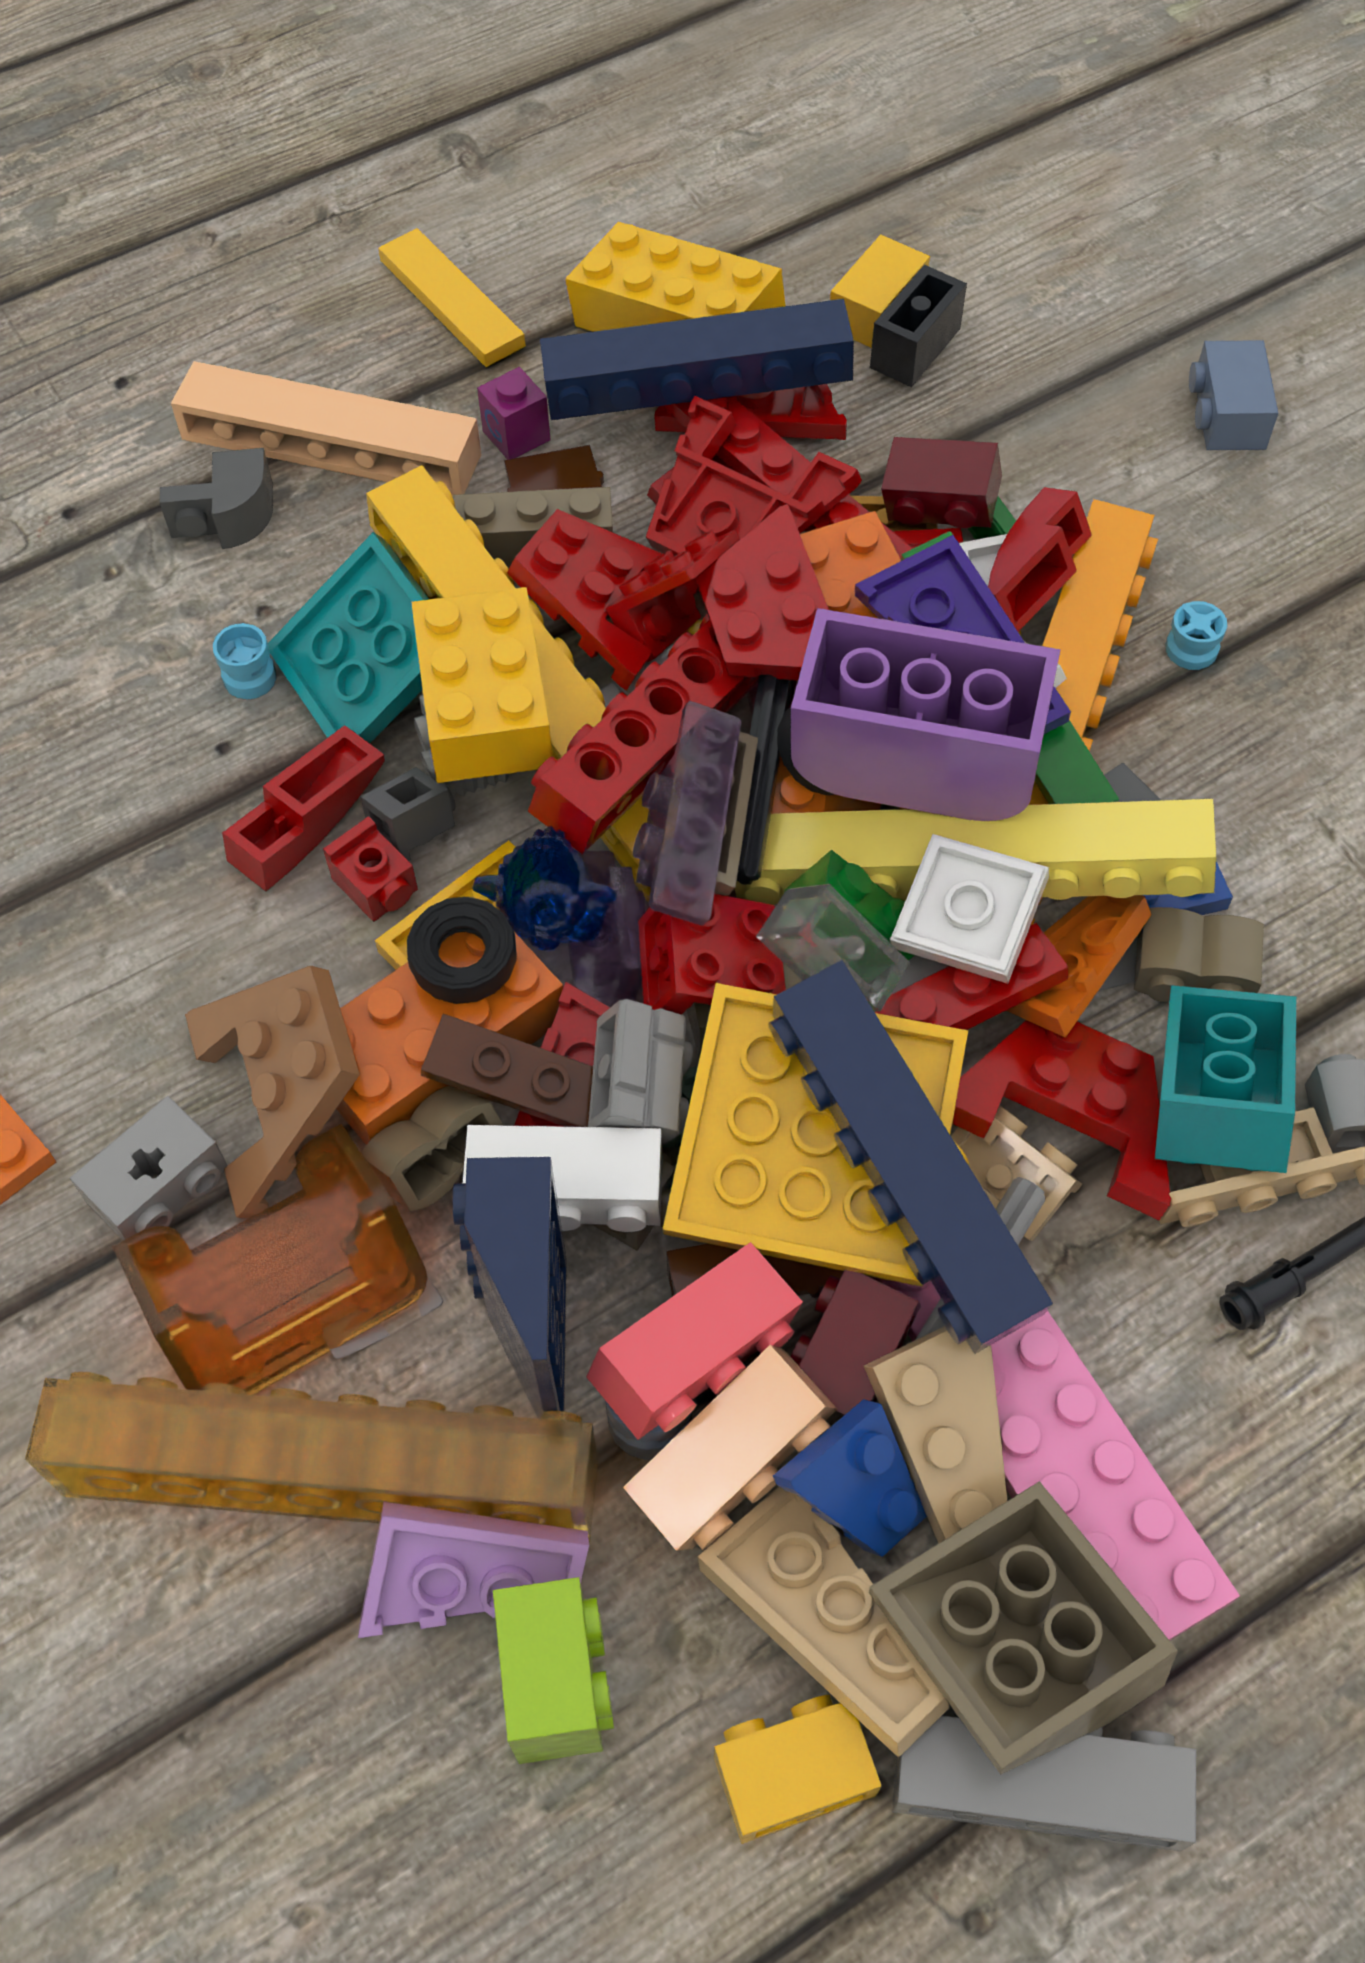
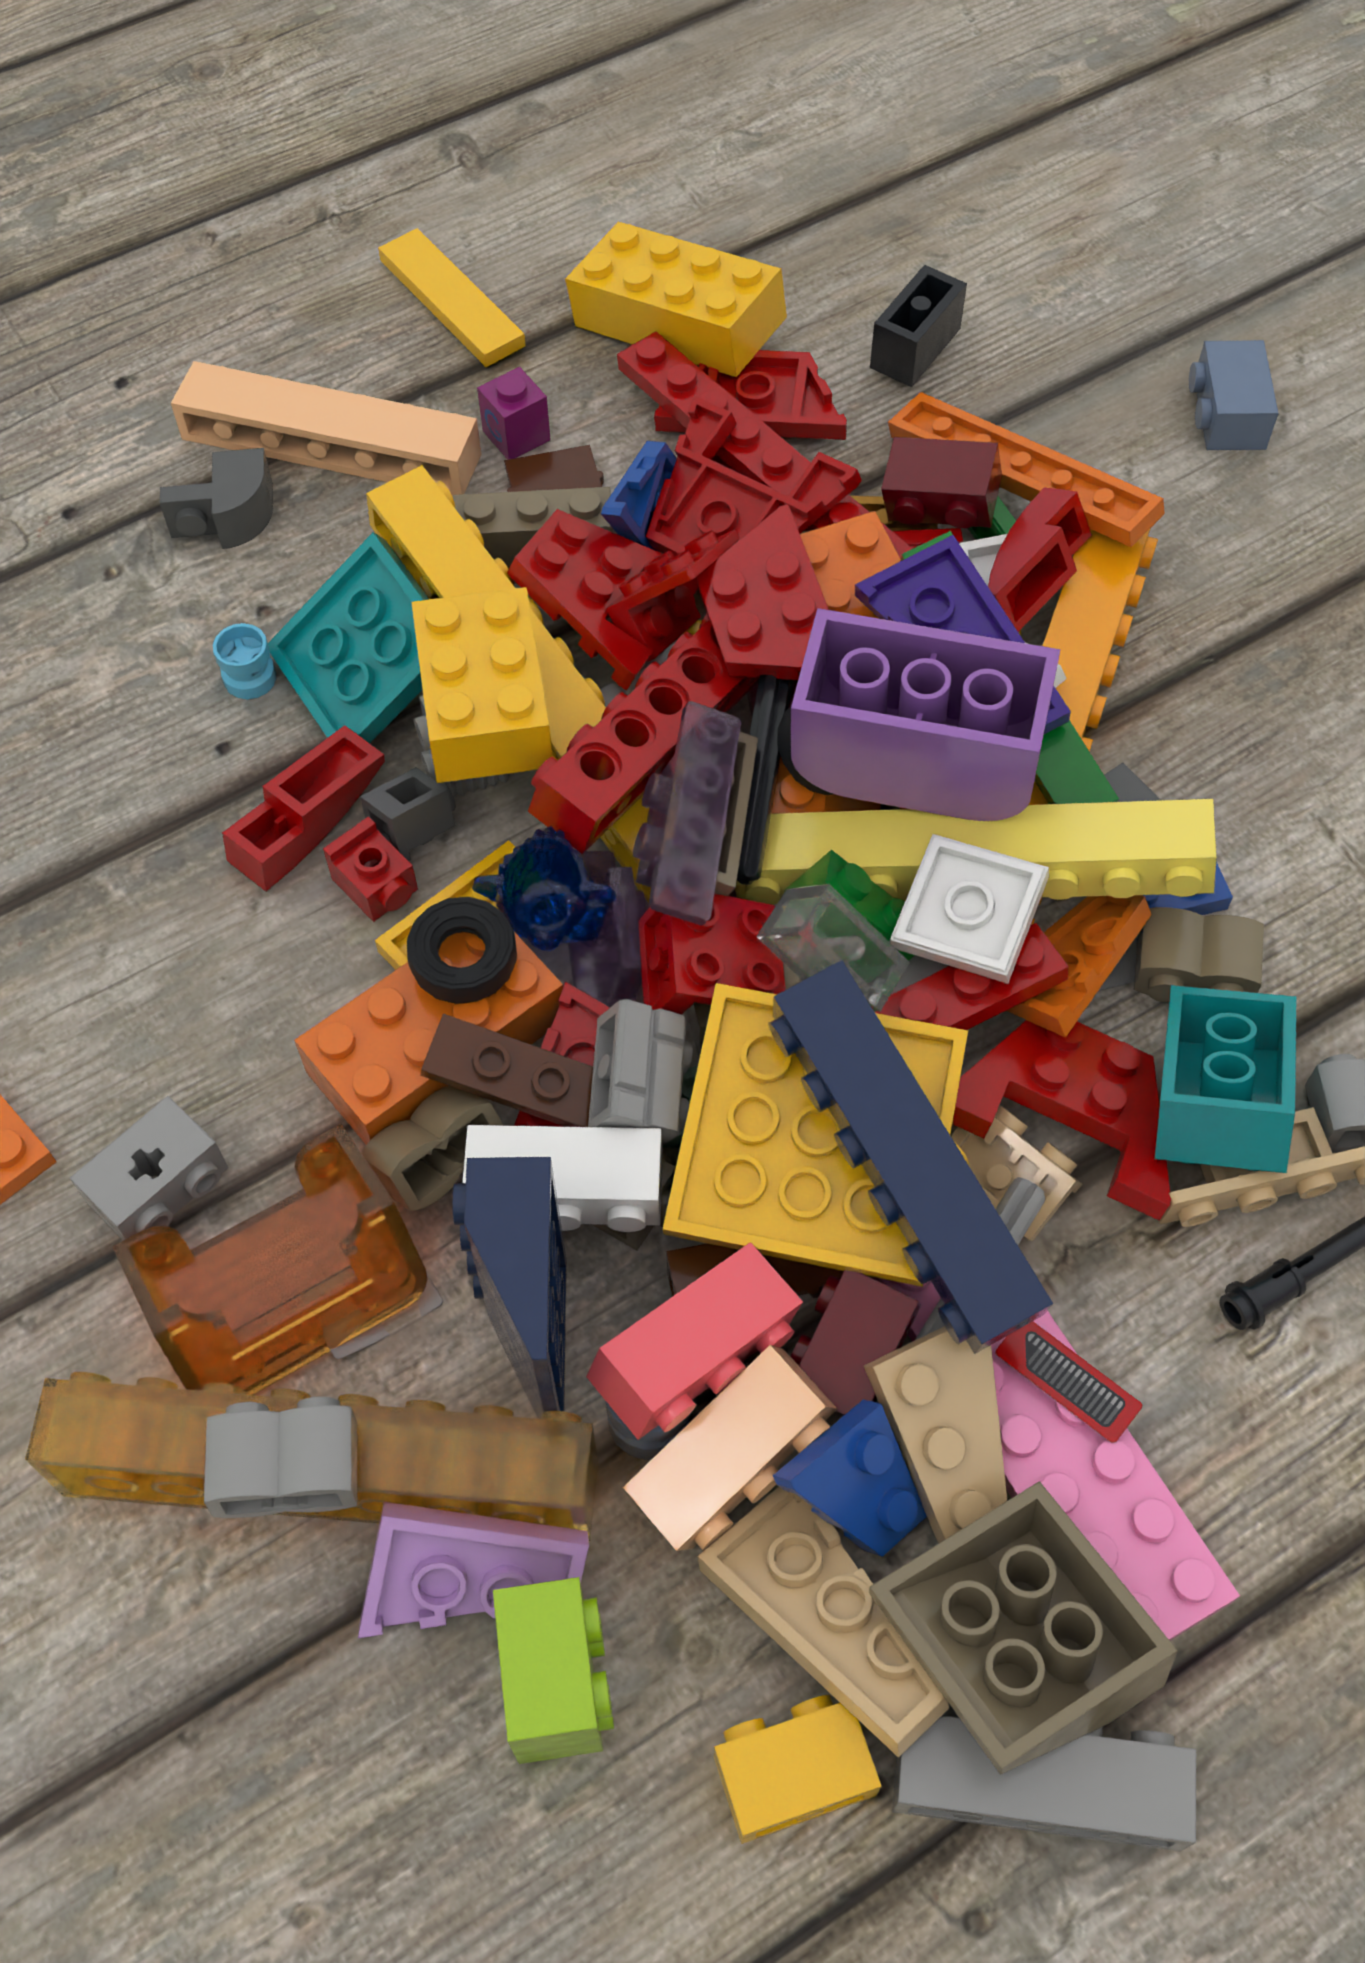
(281, 1460): none -> light grey brick
(294, 1063): medium nougat wing -> none
(637, 493): none -> blue wing
(698, 358): dark blue brick -> none
(876, 282): yellow brick -> none
(1027, 467): none -> orange plate
(1070, 1380): none -> sticker
(1196, 635): medium azure wheel -> none

